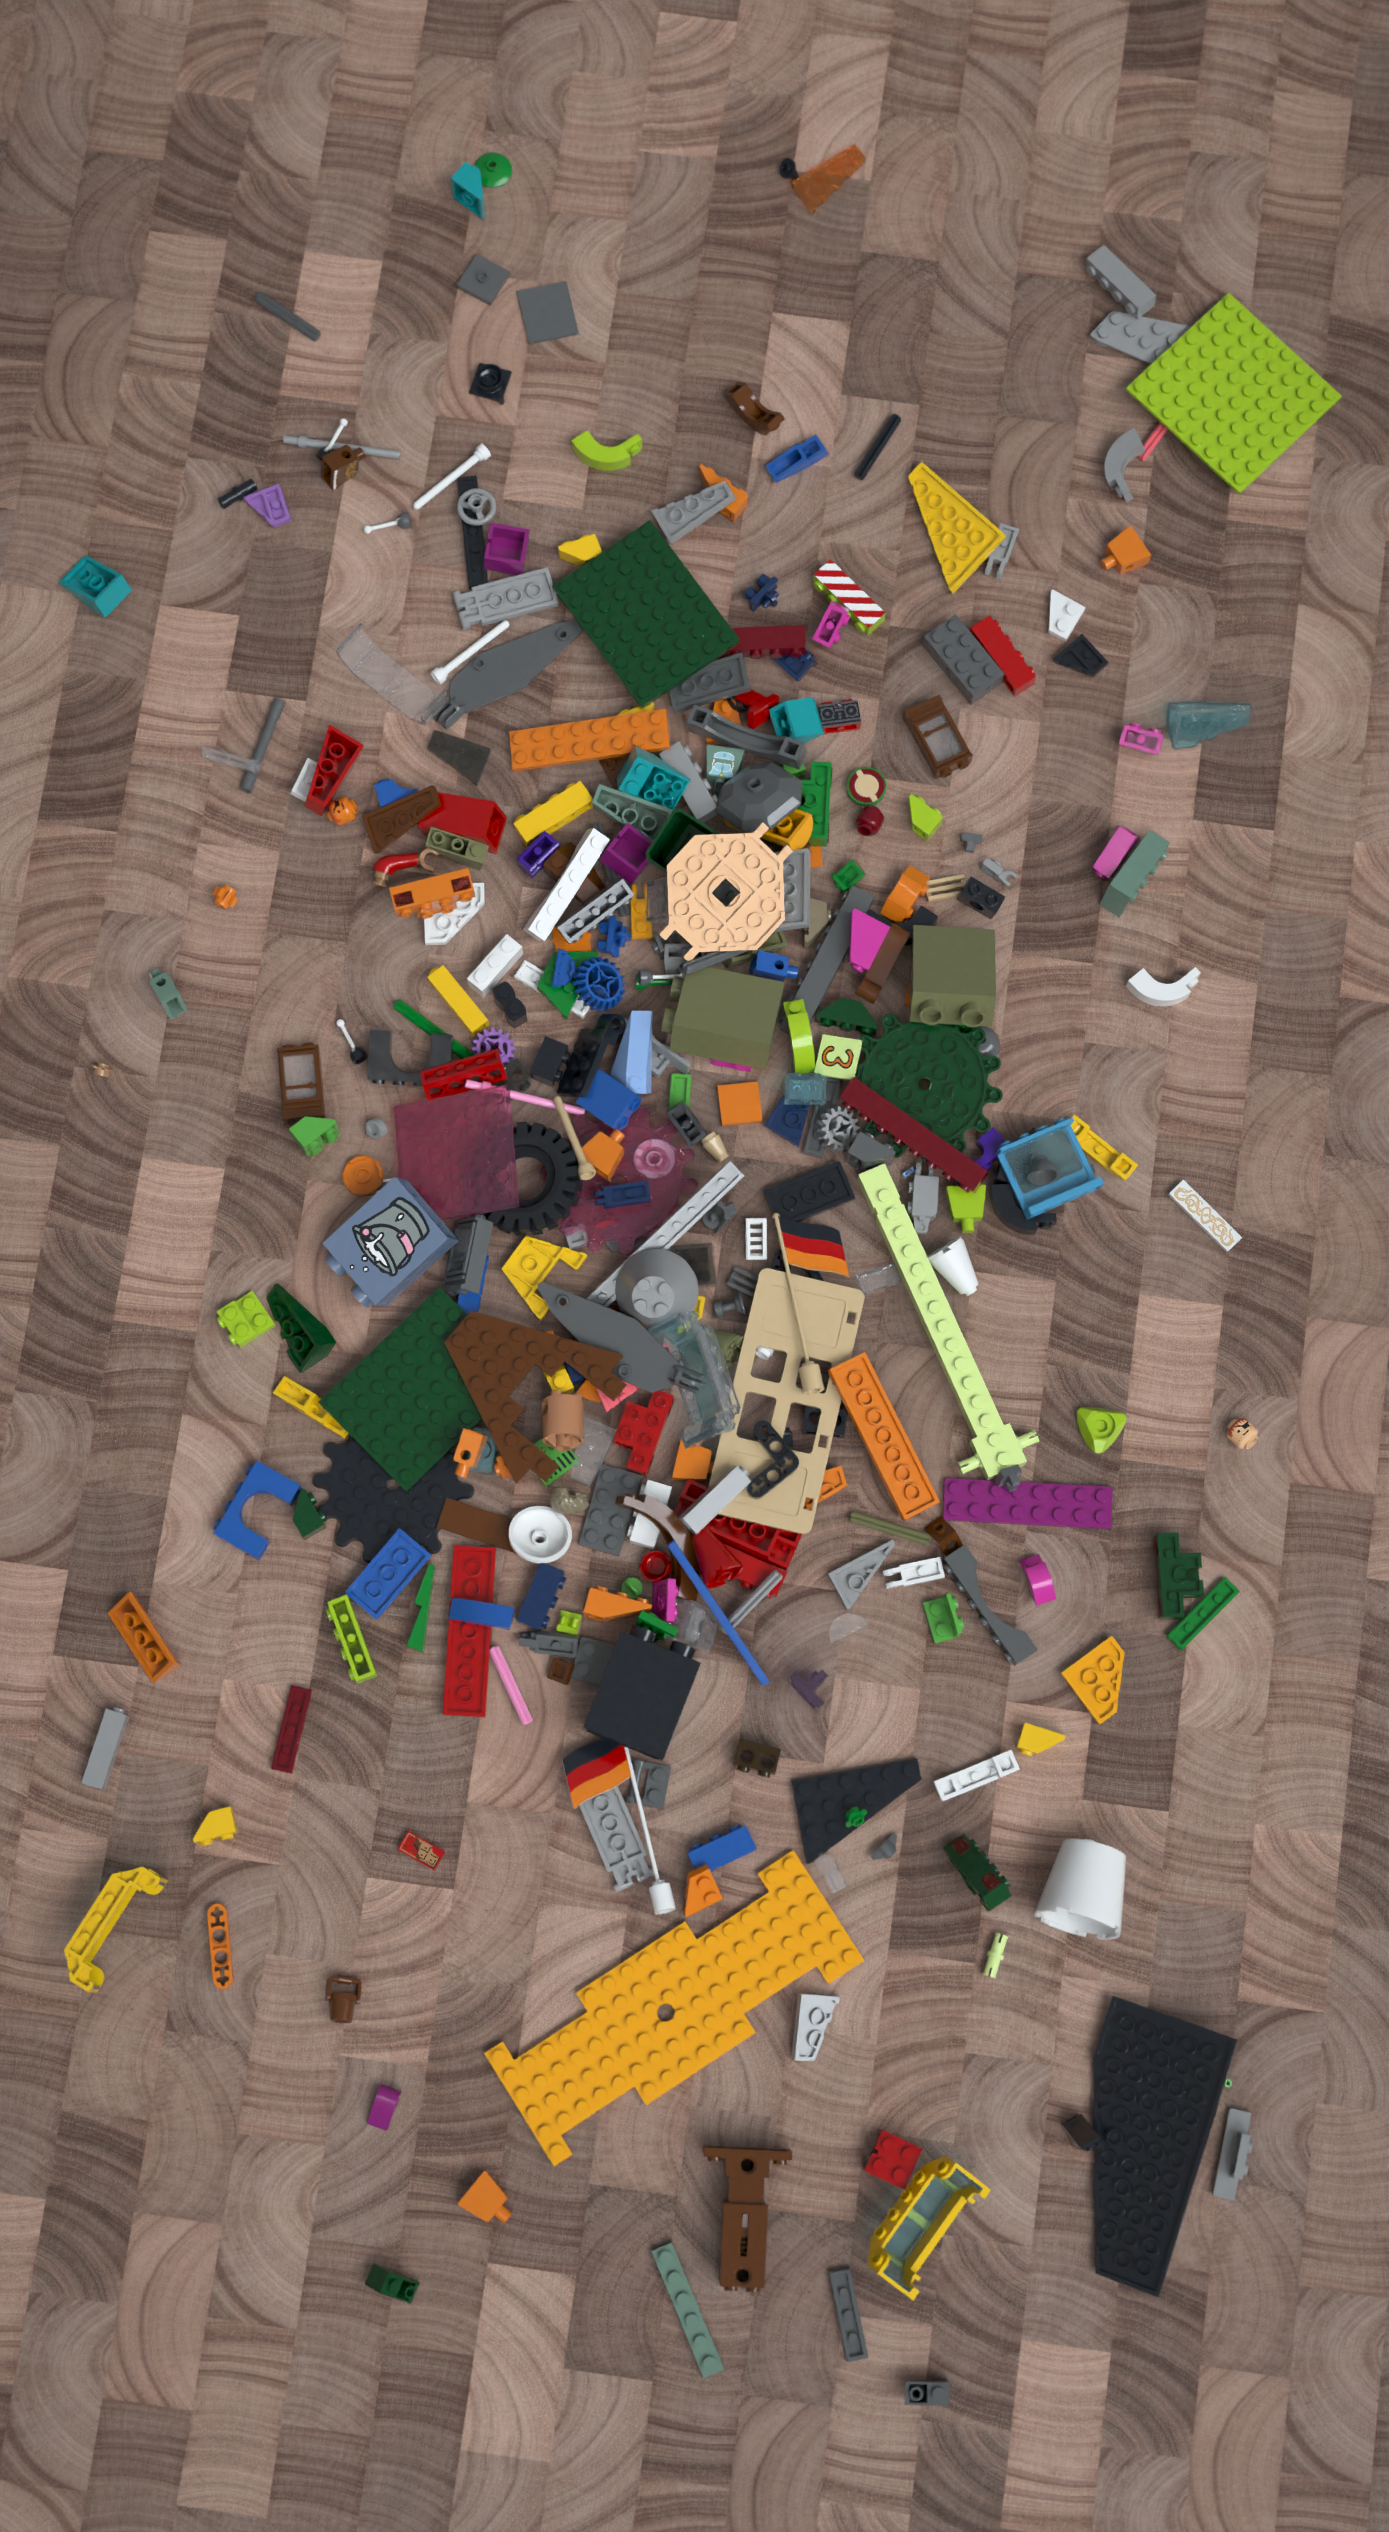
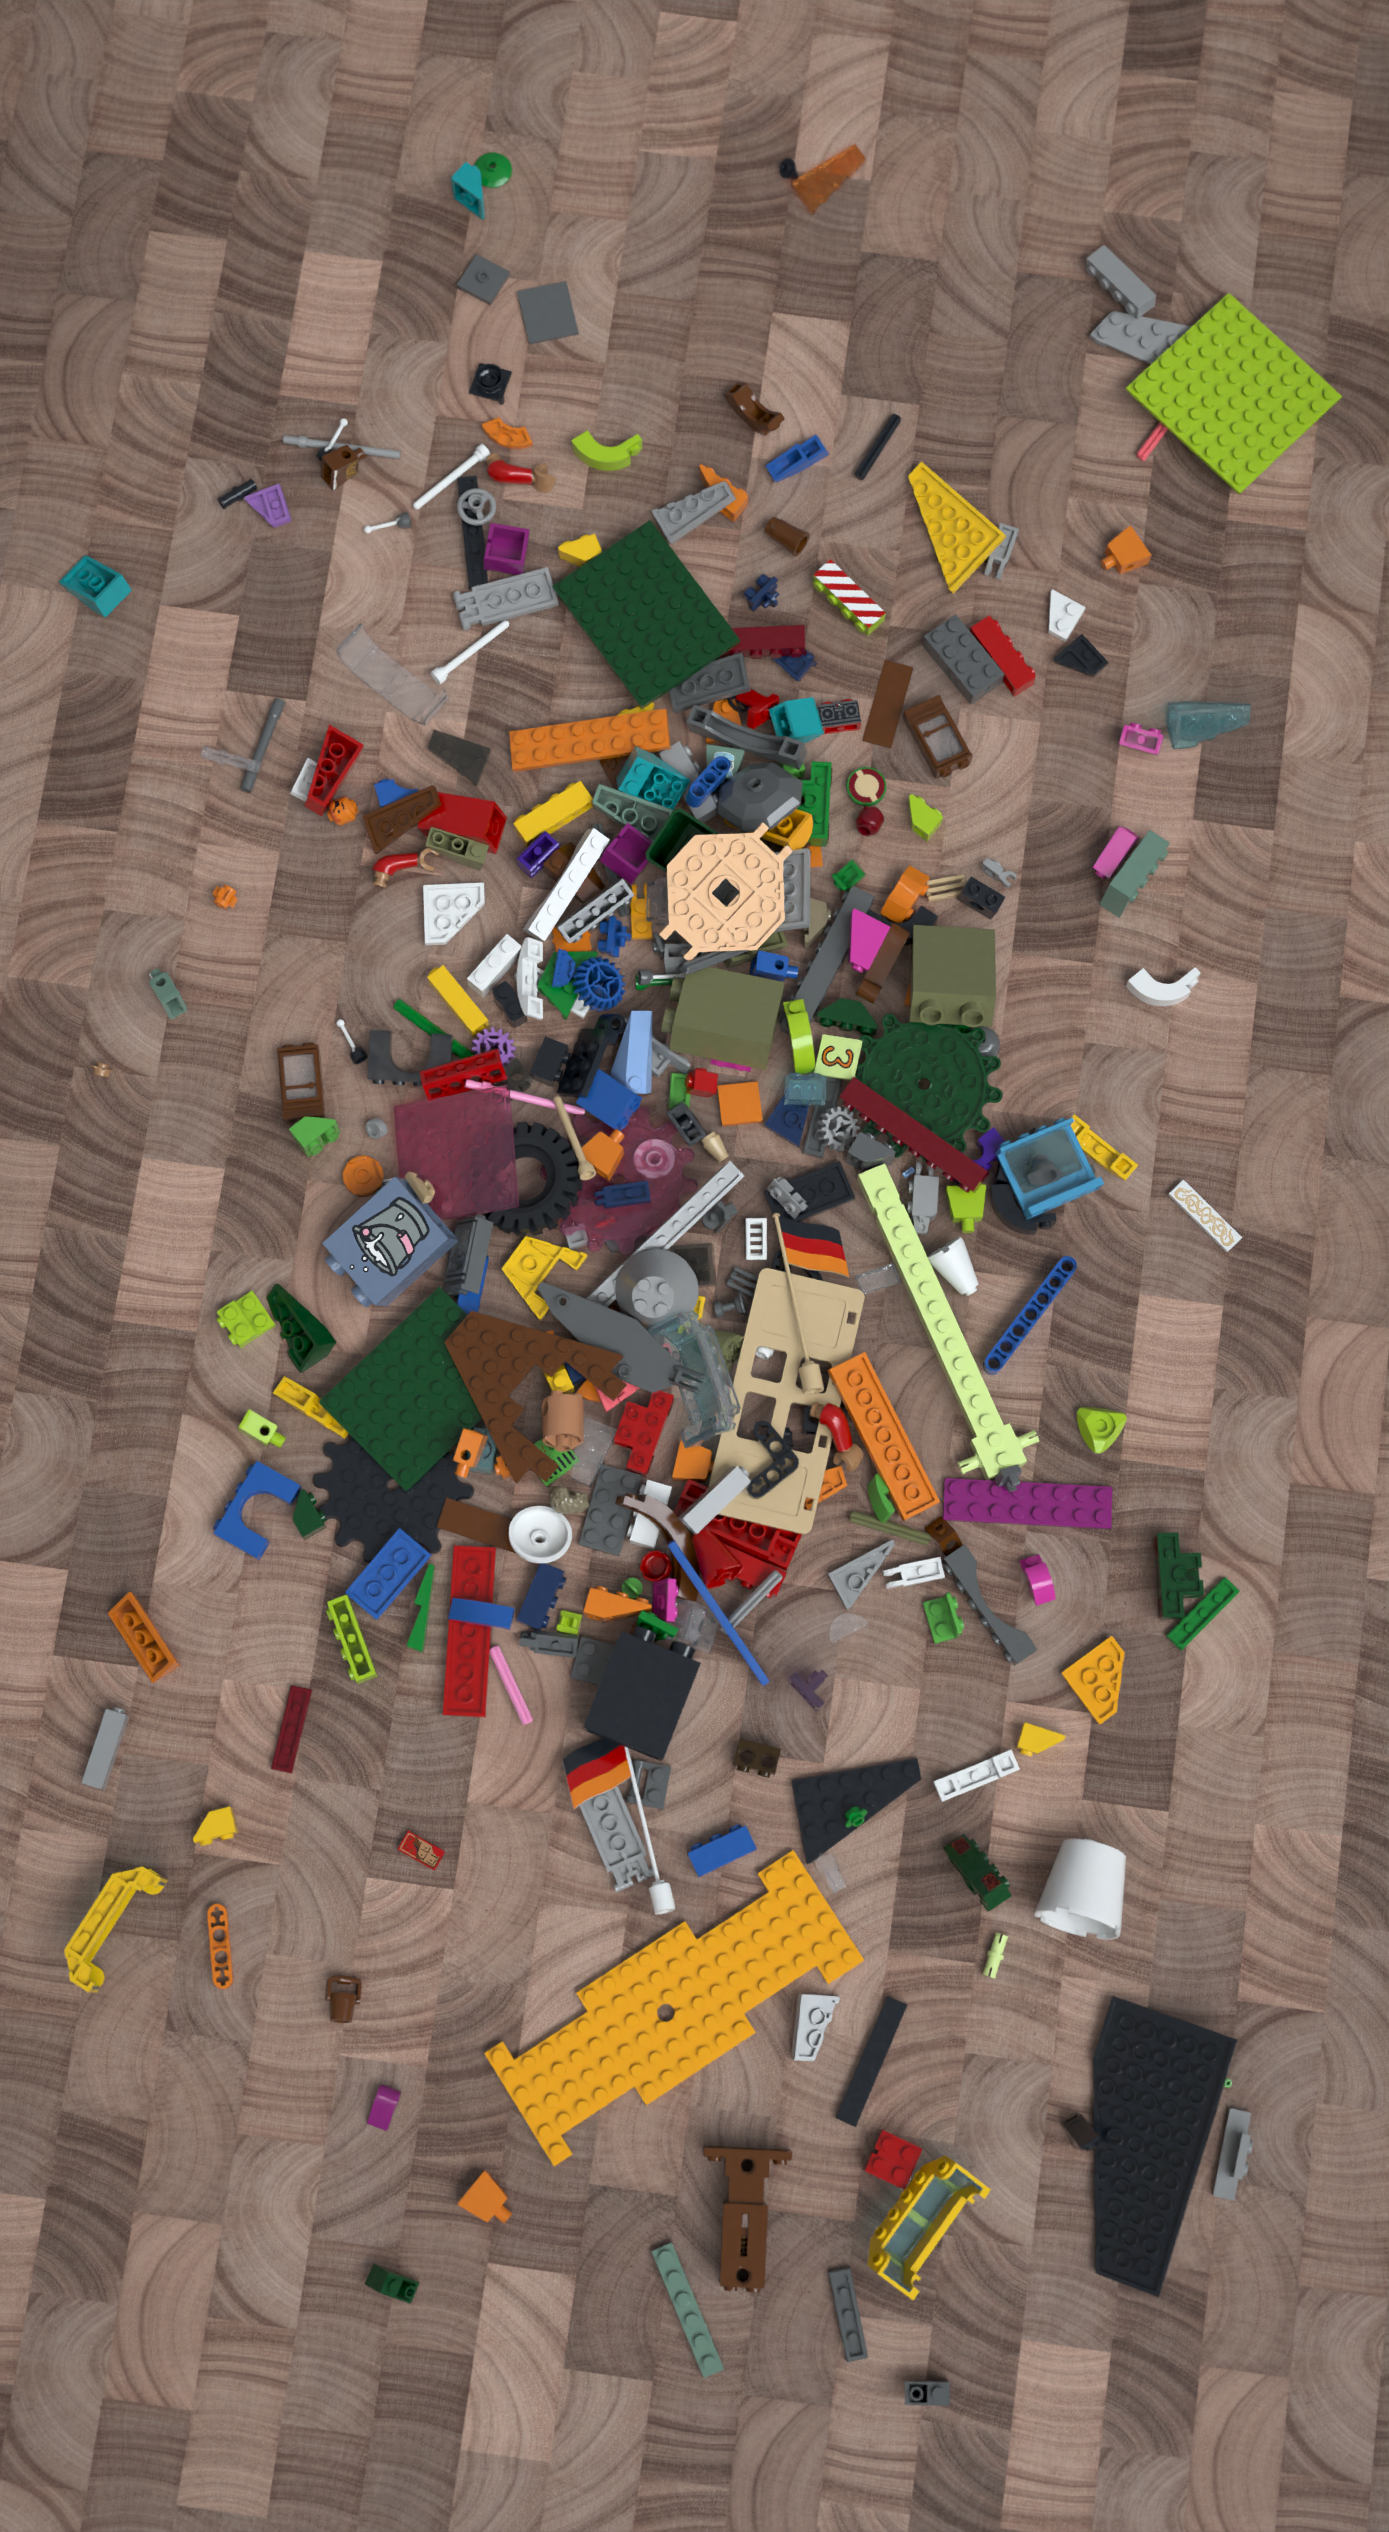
(251, 1427): none -> lime torso
(288, 316): dark grey axle -> none
(423, 1189): none -> tan tile
(433, 894): orange piece -> none
(504, 670): dark grey wing -> none
(507, 436): none -> orange tile
(510, 474): none -> piece
(530, 955): none -> white slope
(561, 1671): reddish brown plate -> none
(700, 1890): orange wing -> none
(701, 1083): none -> red brick
(712, 775): none -> blue beam
(780, 1190): none -> light grey hinge
(787, 535): none -> reddish brown plant
(830, 624): dark pink brick -> none
(836, 1421): none -> piece
(871, 2061): none -> black tile
(877, 1494): none -> bright green slope
(887, 704): none -> reddish brown sticker
(887, 1849): dark grey piece -> none
(970, 840): dark grey tile -> none
(1034, 1306): none -> blue beam
(1119, 455): light grey arch -> none
(1242, 1433): light nougat head -> none

